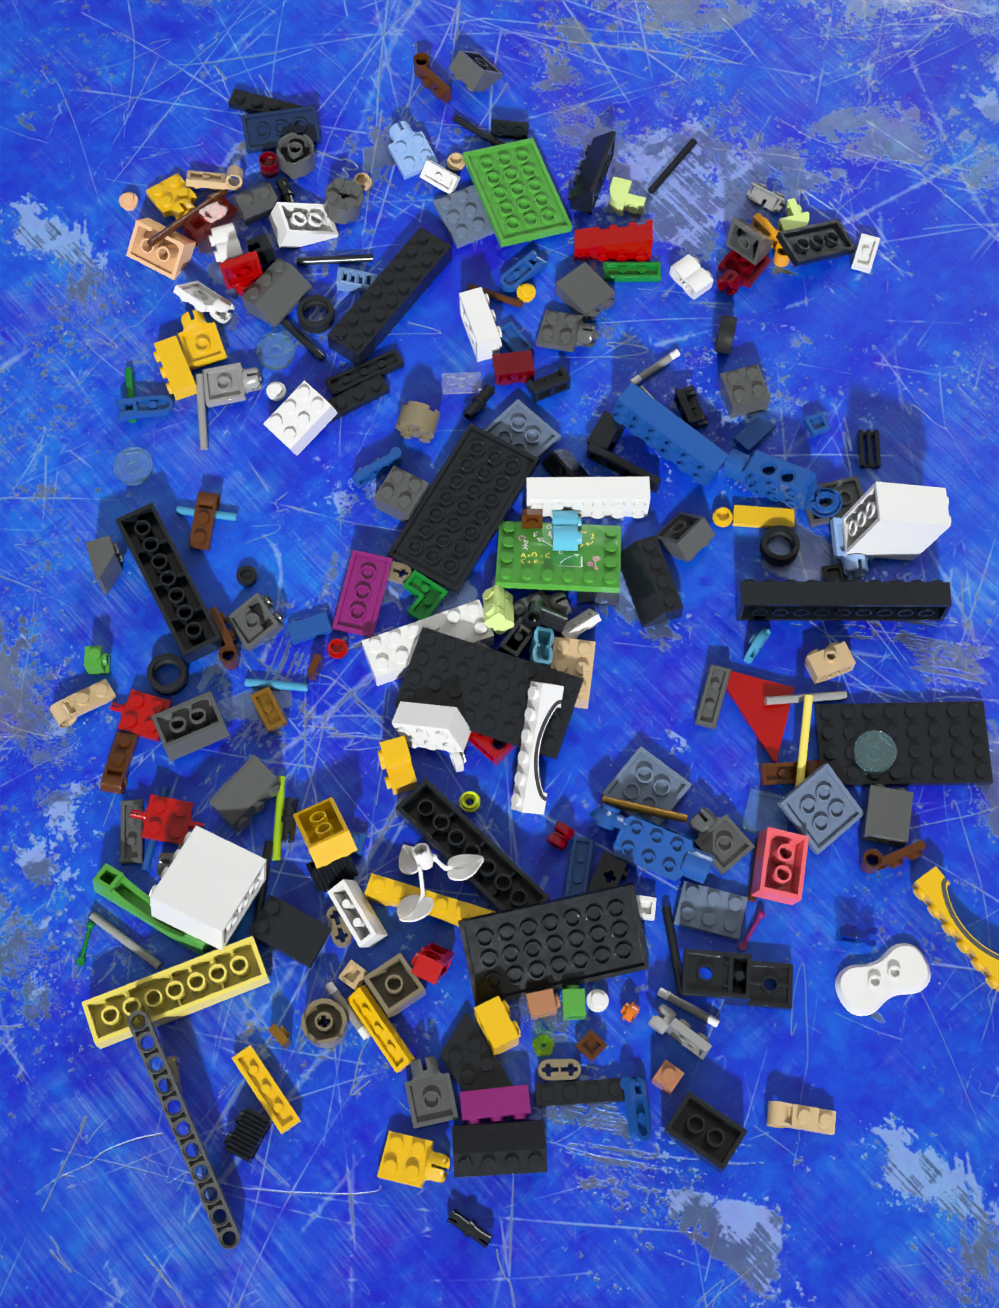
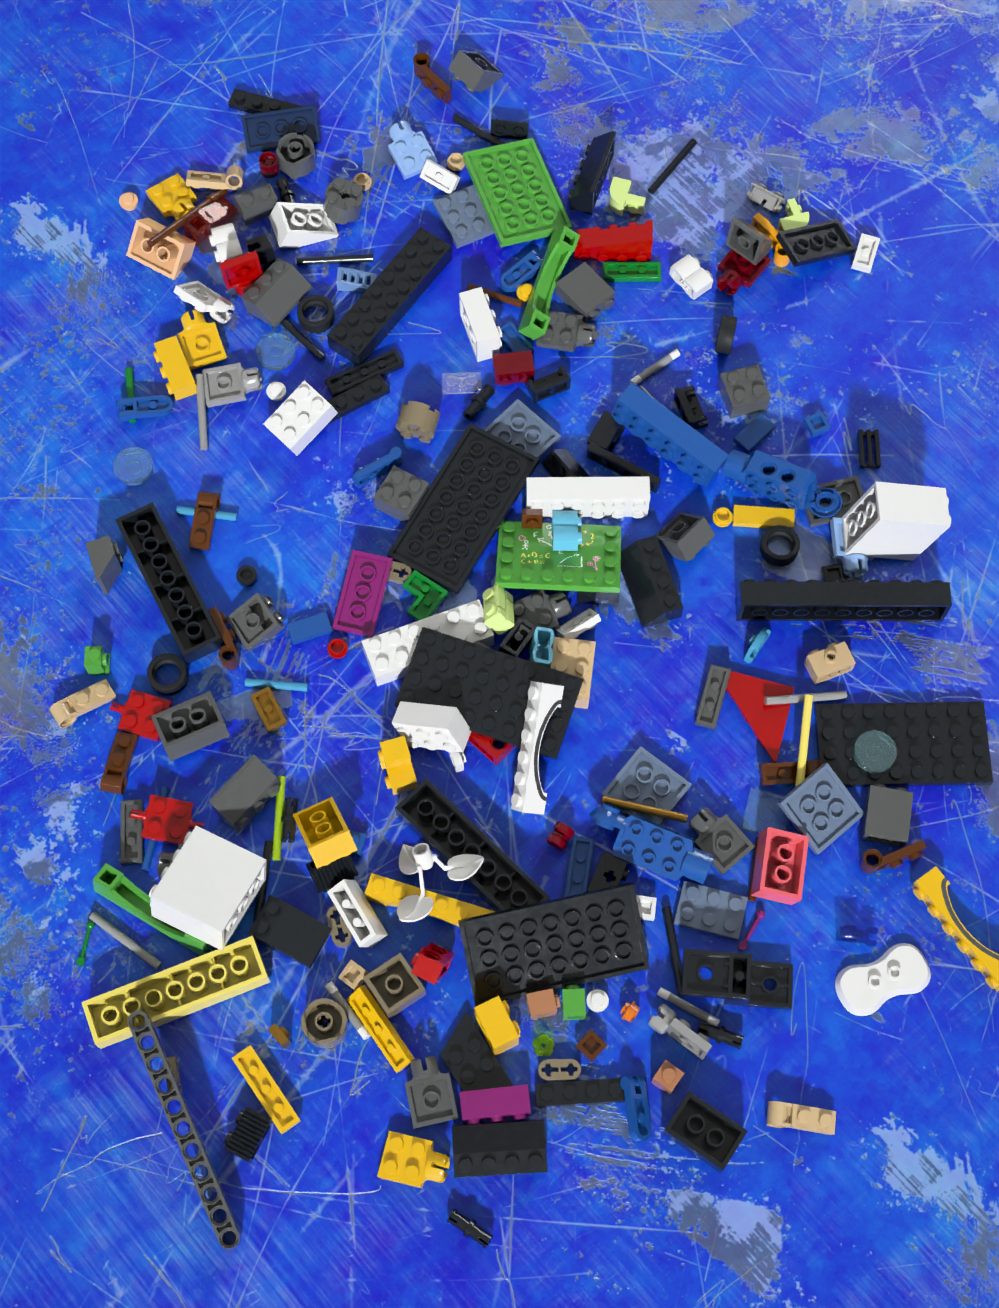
(315, 667): reddish brown tile -> none
(472, 796): neon yellow plate -> none
(536, 314): none -> bright green arch
(545, 617): black piece -> none
(720, 1034): none -> black pin

